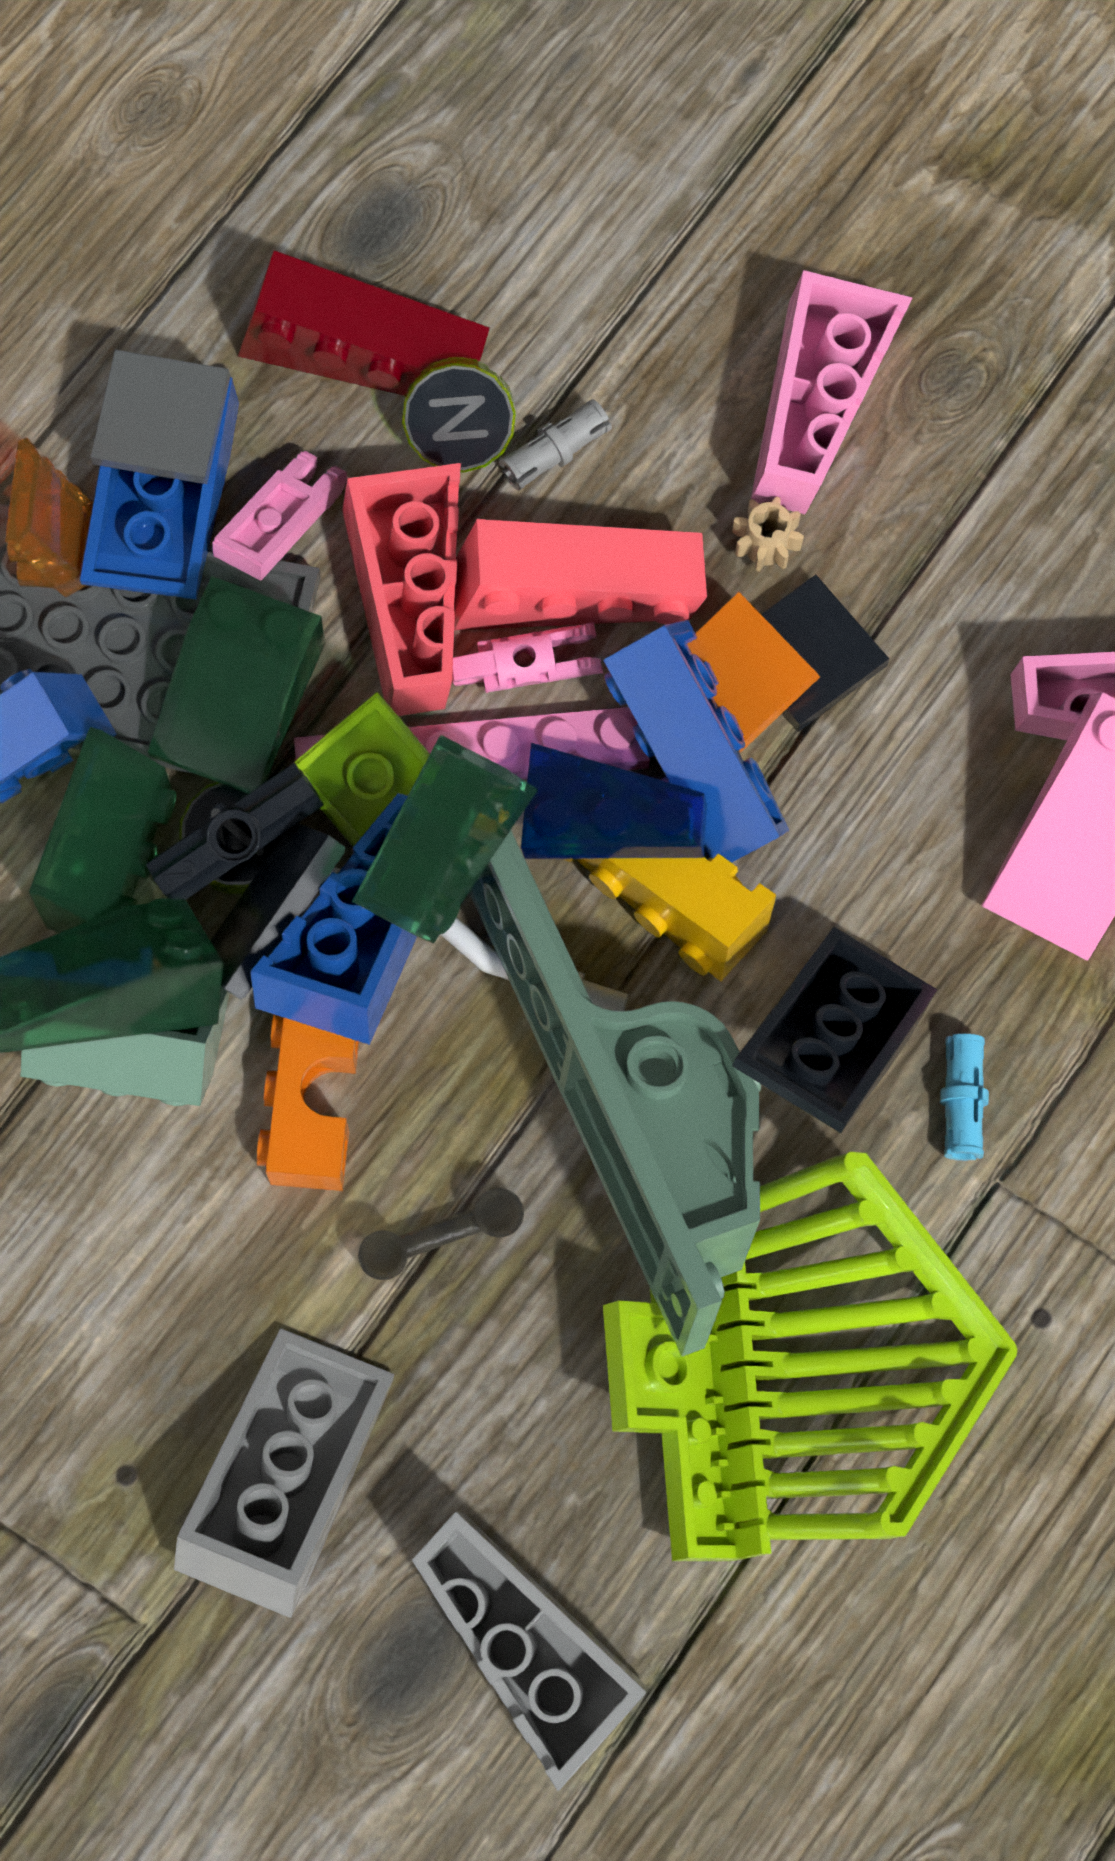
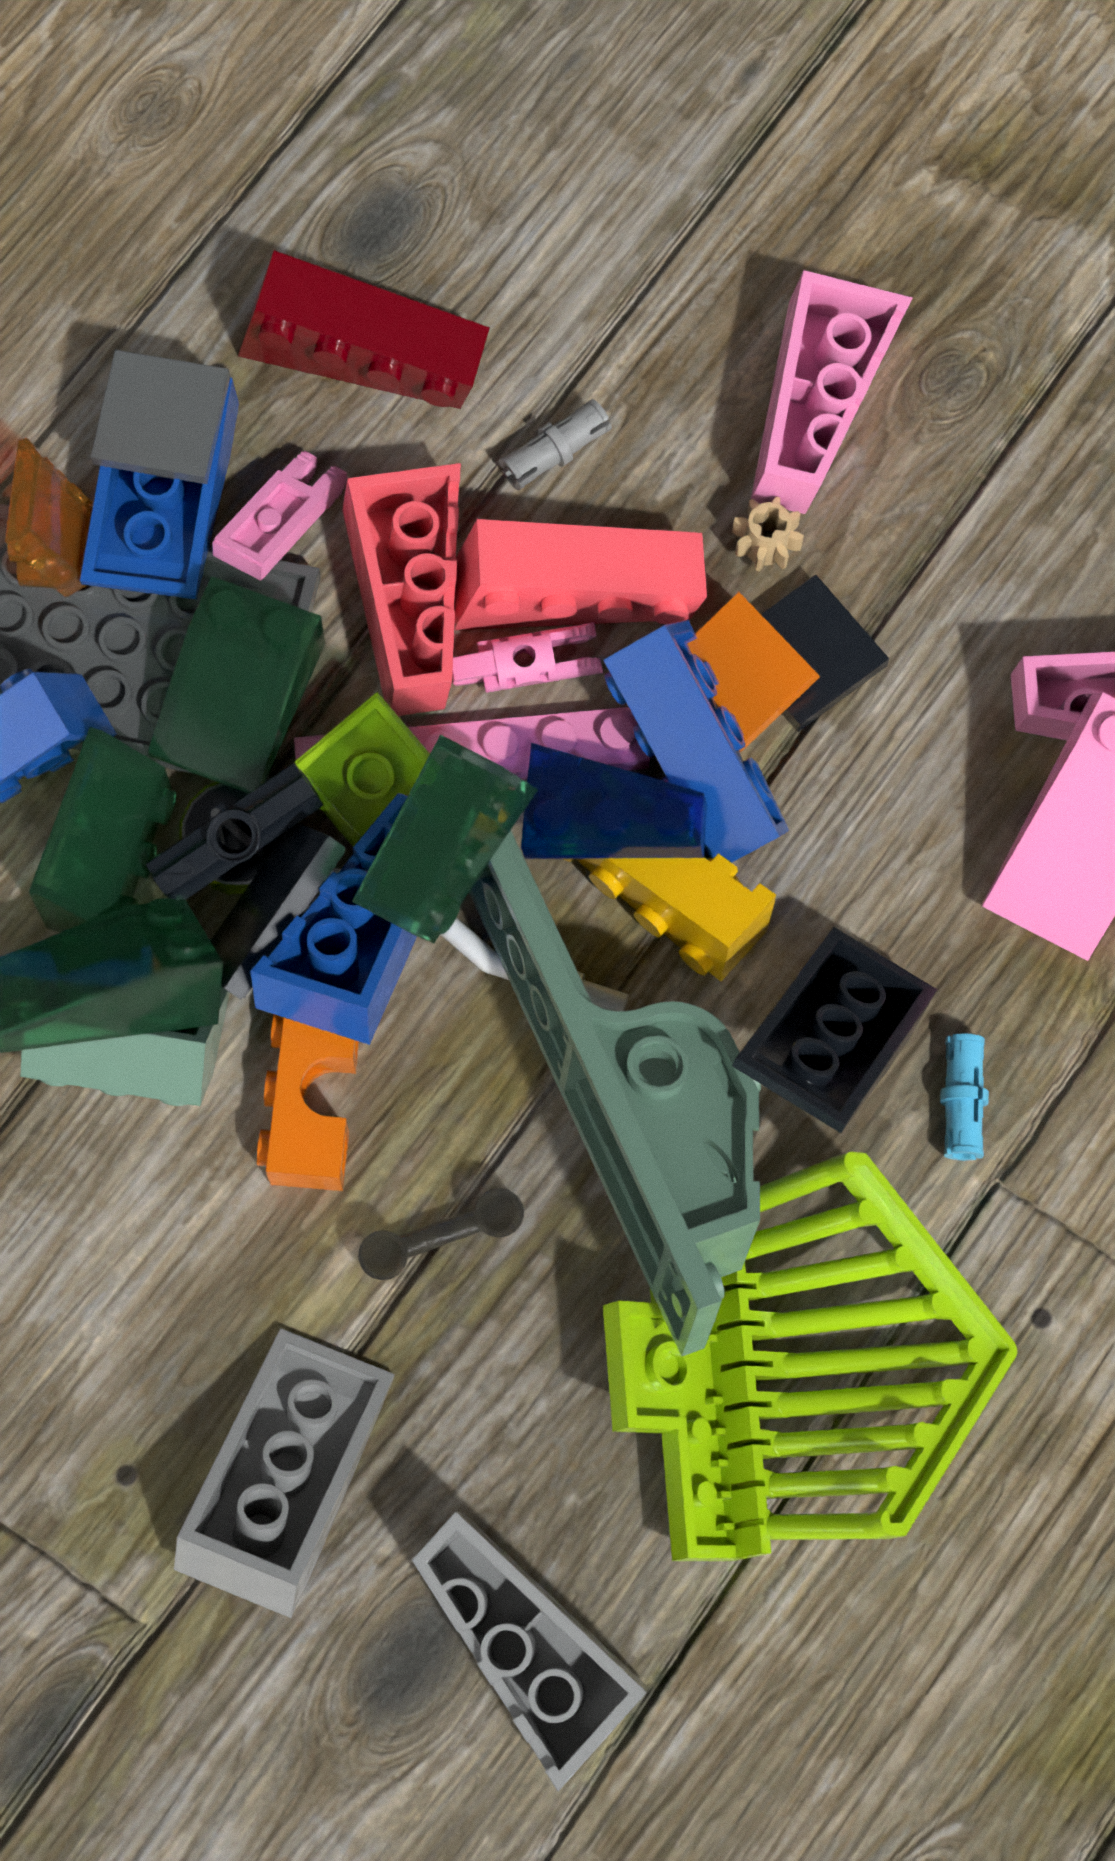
(459, 414): black tile -> none

